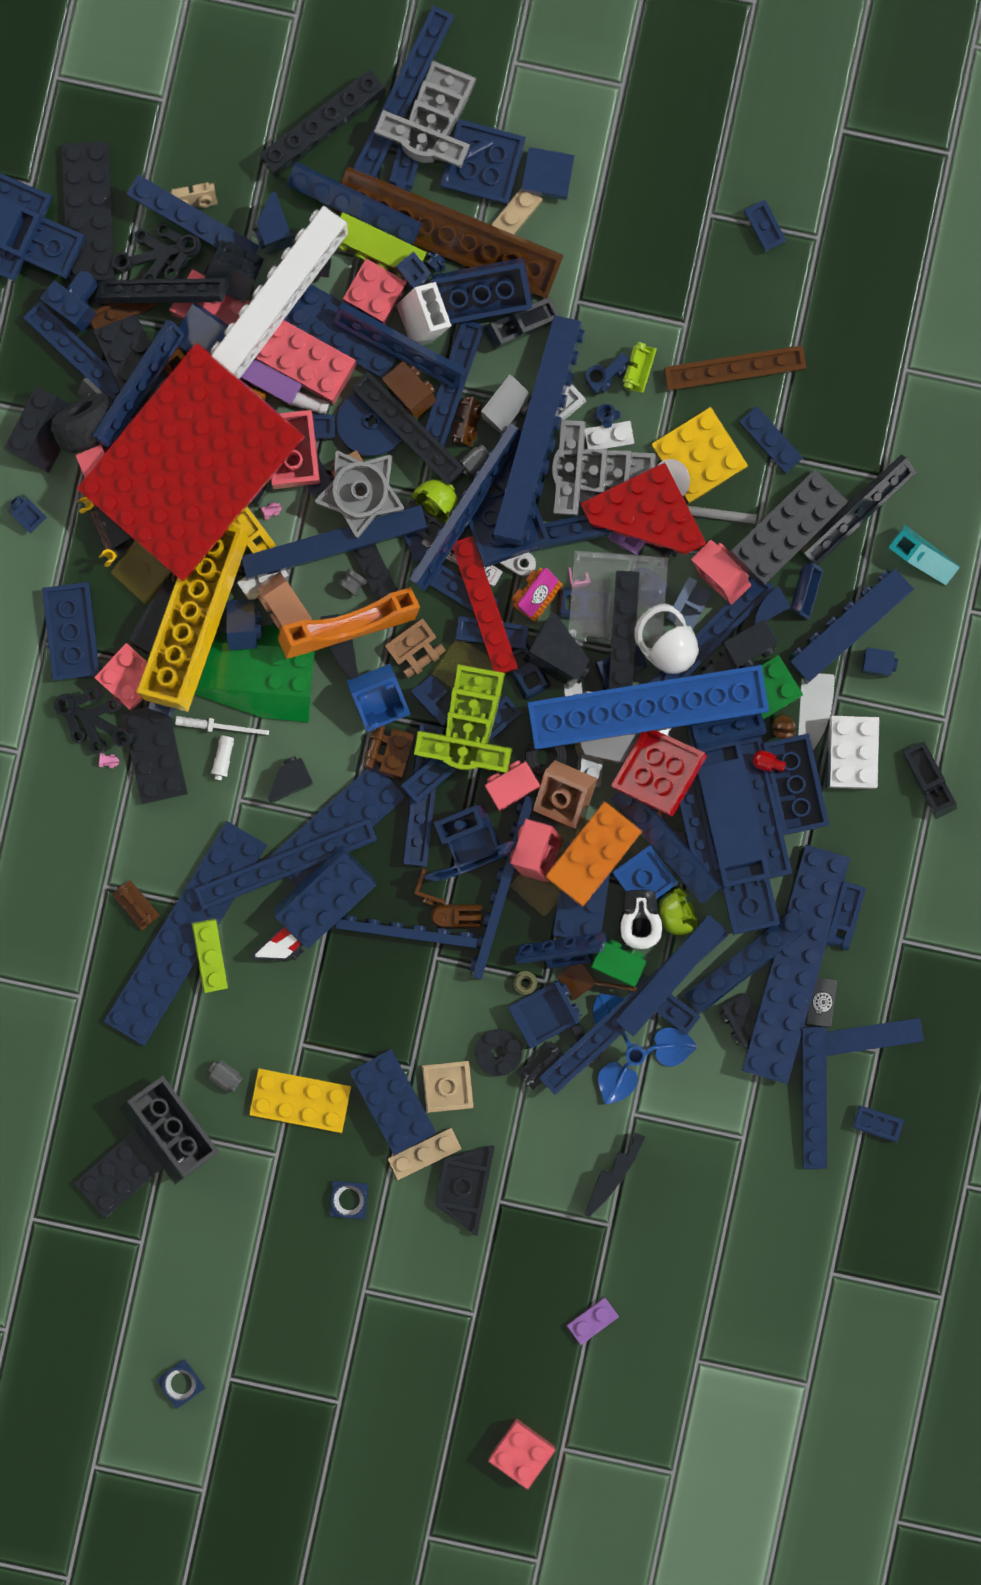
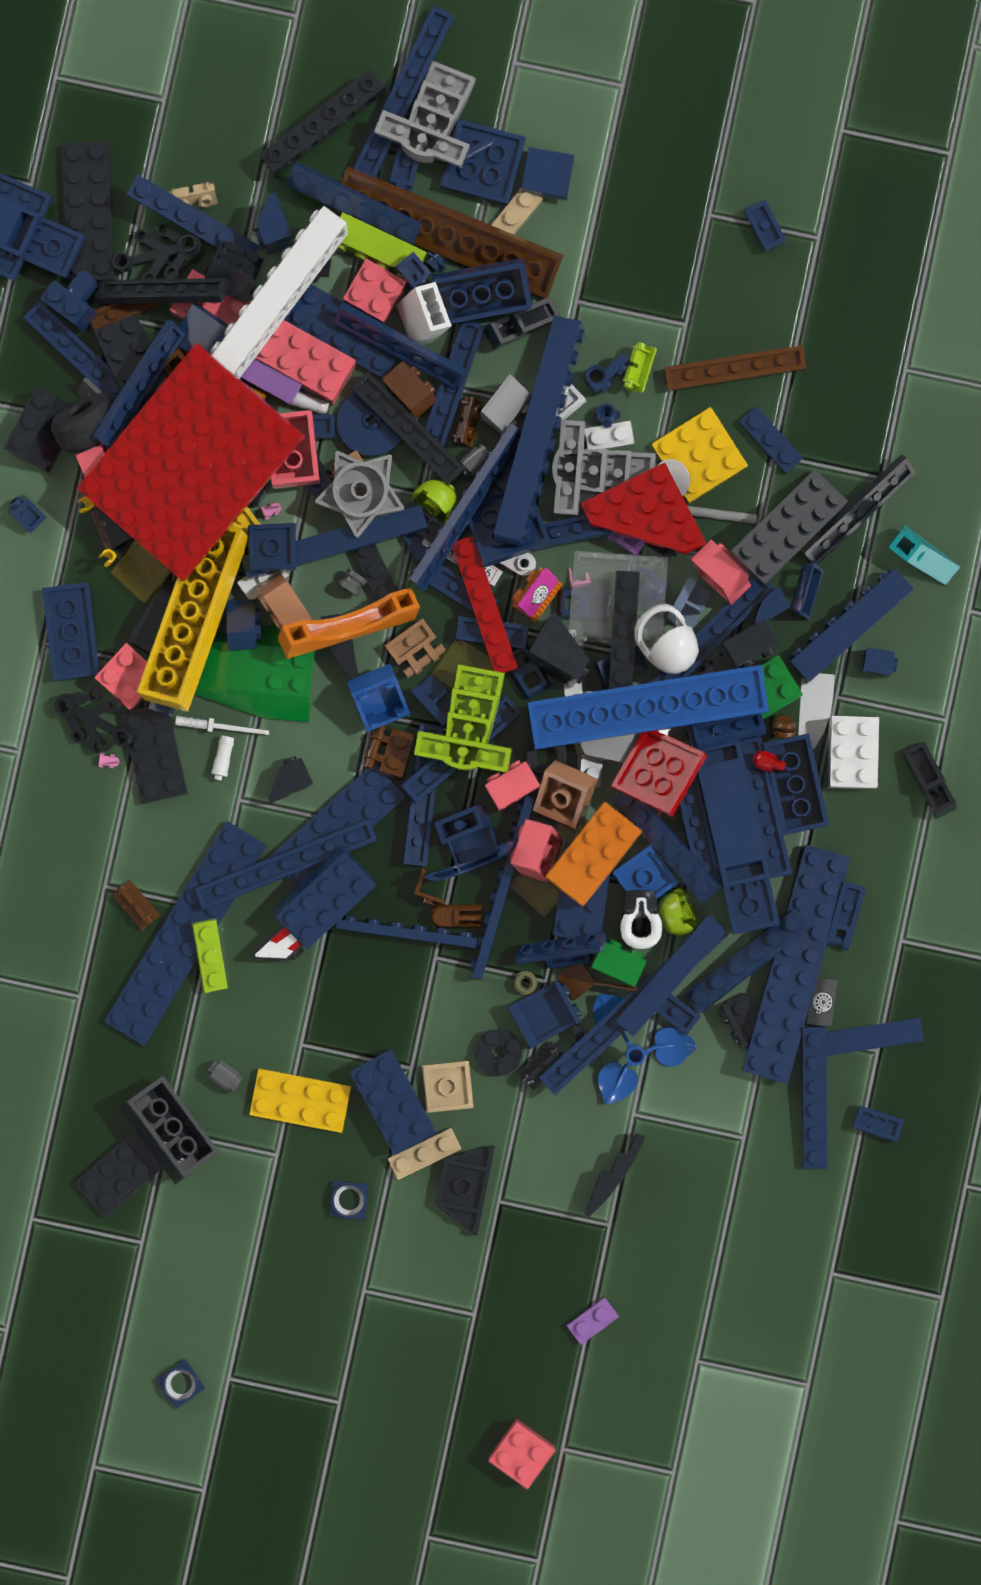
(272, 547): none -> dark blue tile

